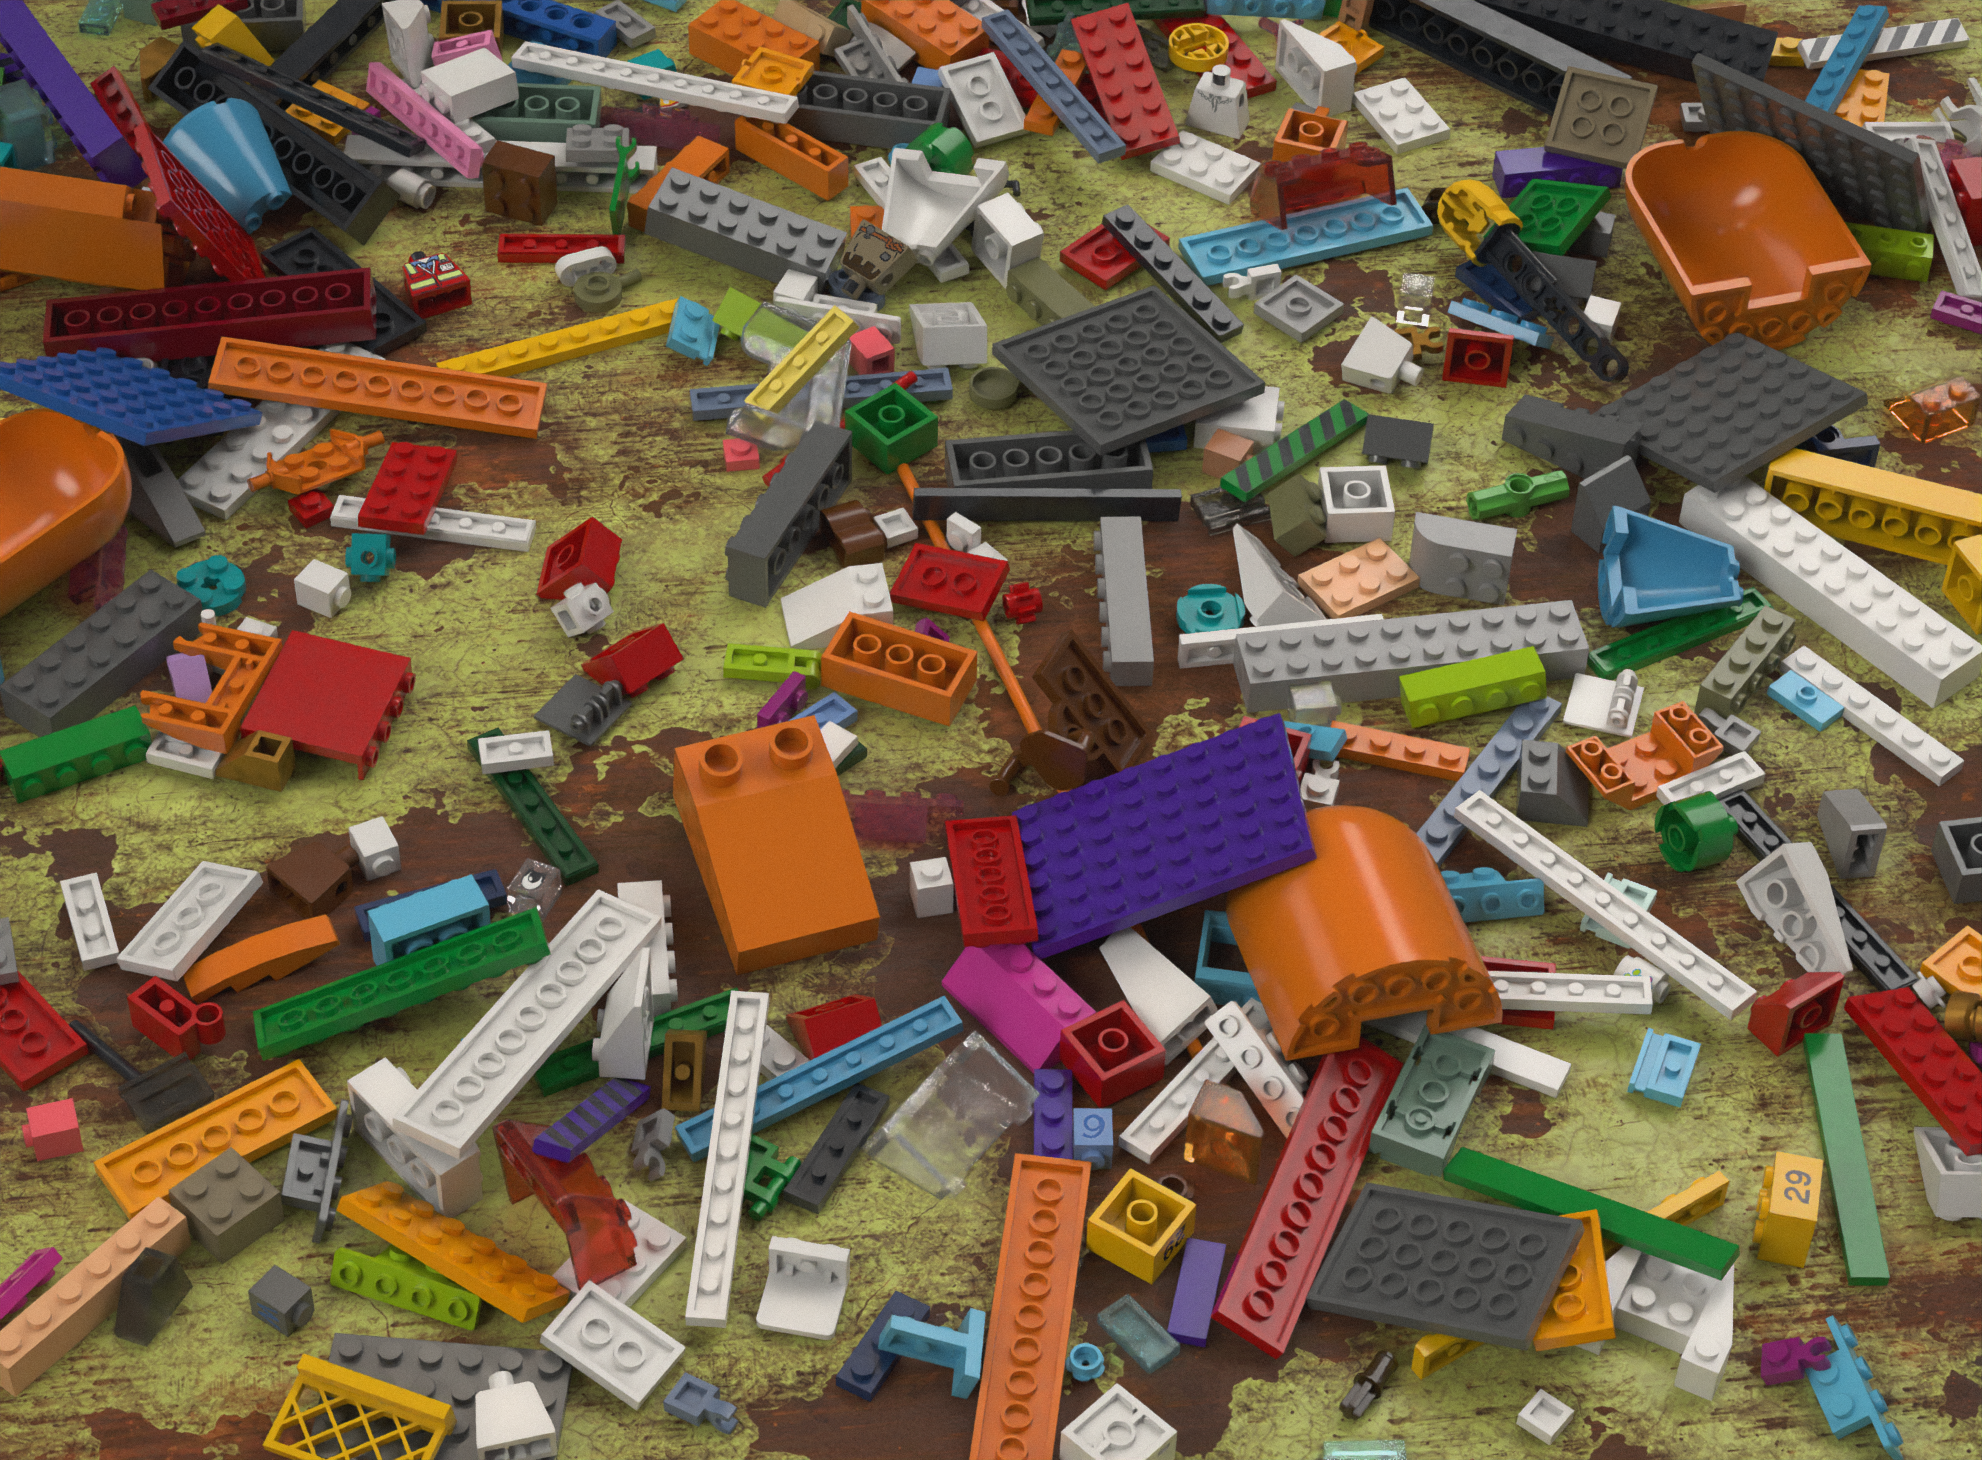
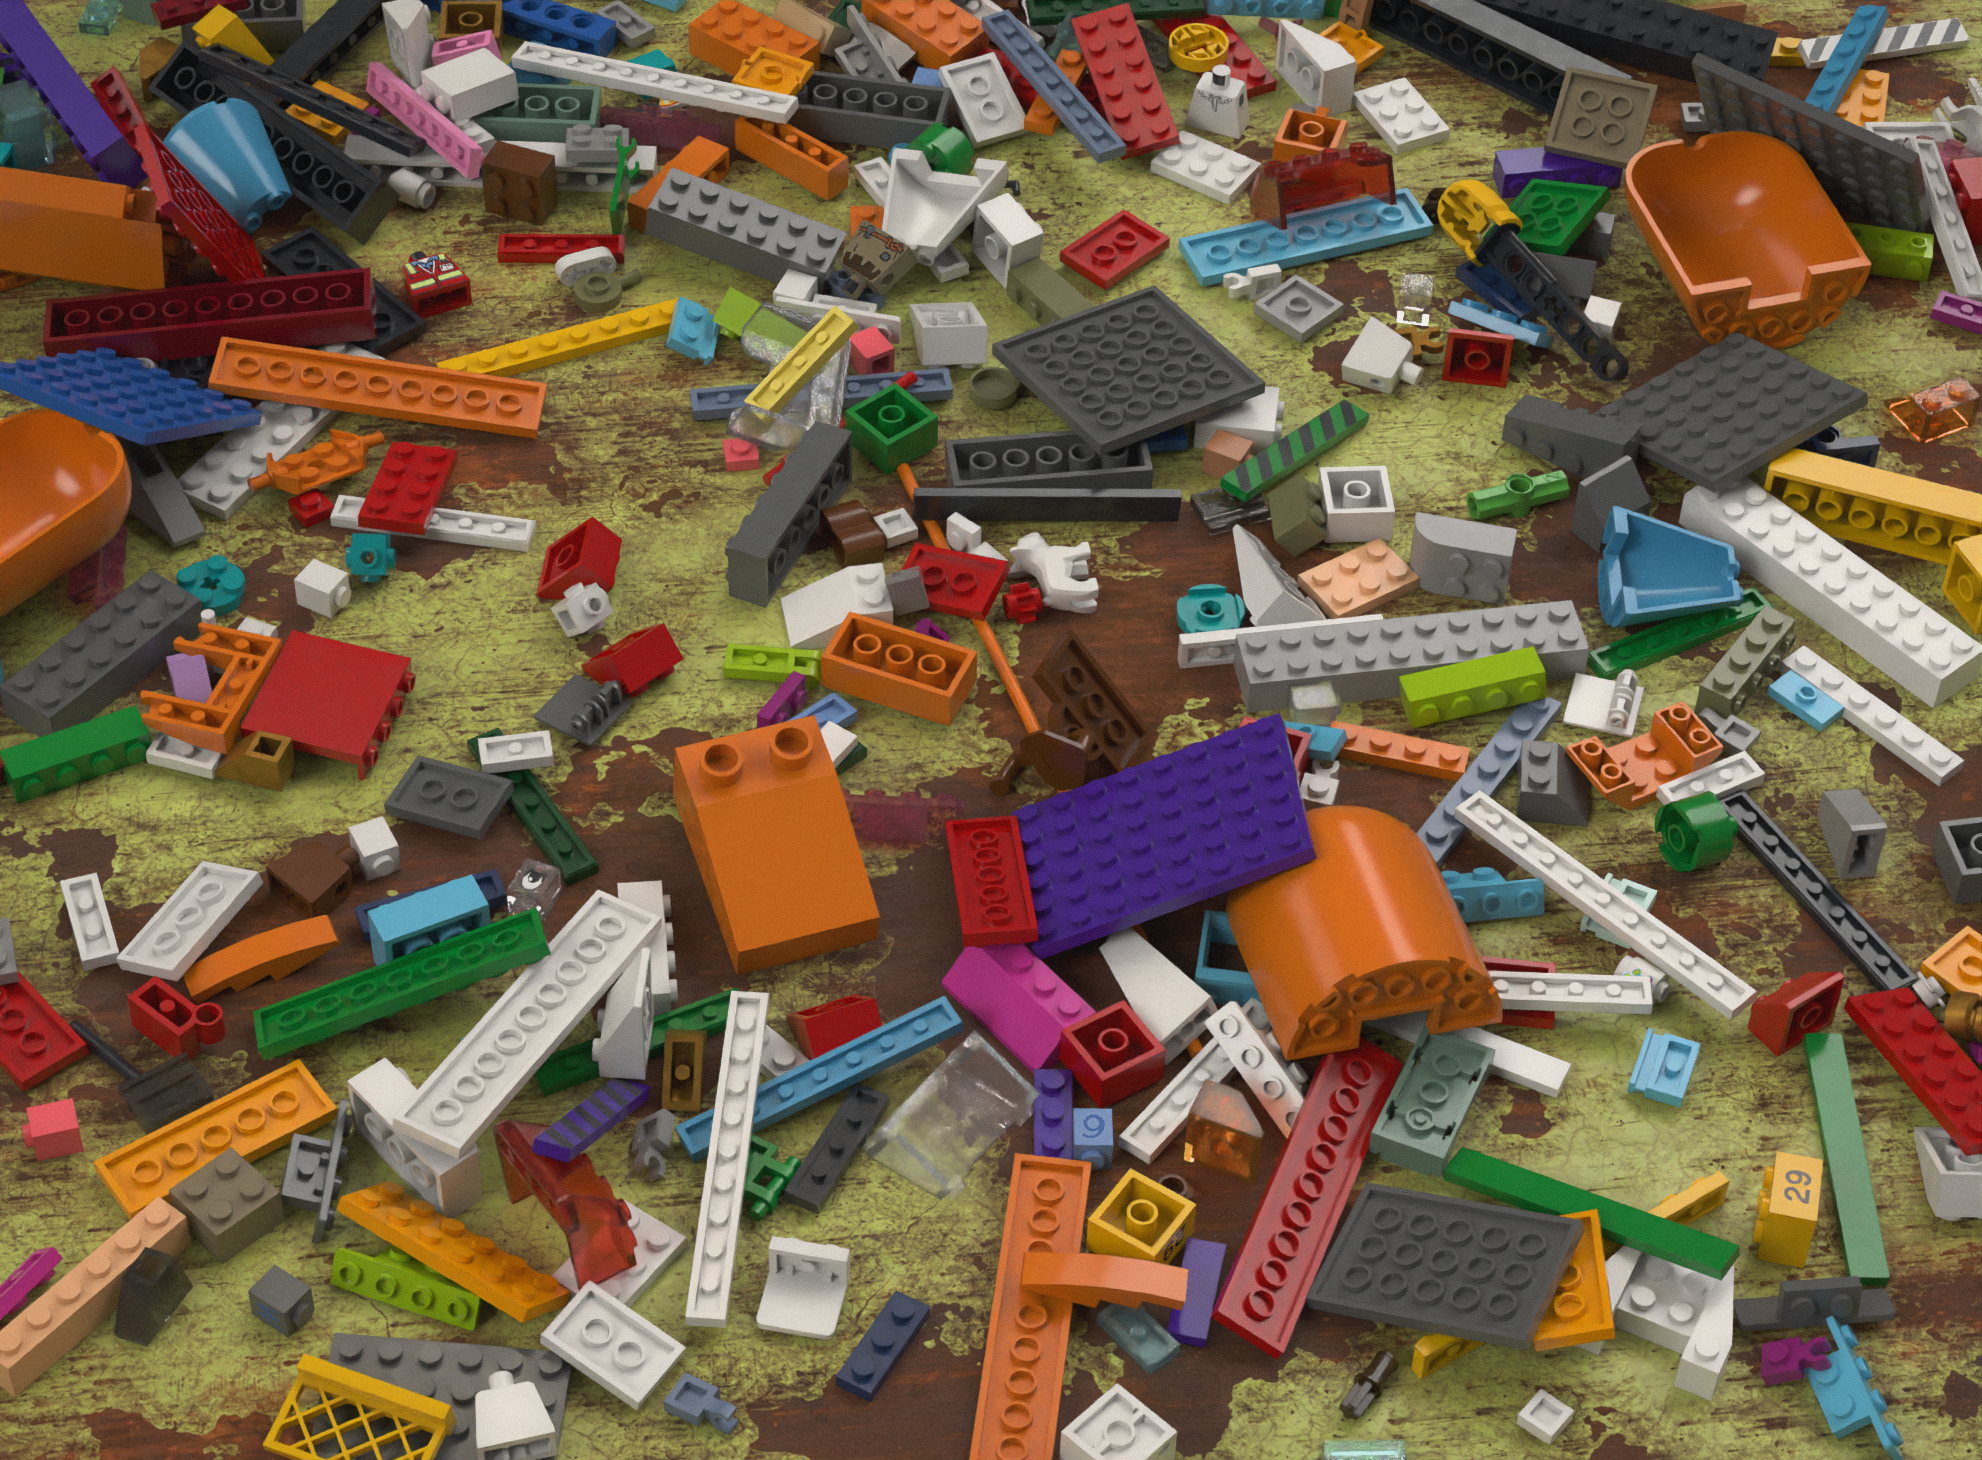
(449, 797): none -> dark grey plate
(907, 590): none -> light grey slope
(931, 887): white brick -> none
(940, 1346): medium azure bracket -> none
(1057, 572): none -> white animal
(1085, 1354): medium azure plate -> none
(1096, 1277): none -> orange slope
(1125, 601): light grey brick -> none
(1172, 273): plate -> none
(1397, 440): dark grey slope -> none
(1797, 902): white wedge -> none
(1811, 1302): none -> dark grey bracket

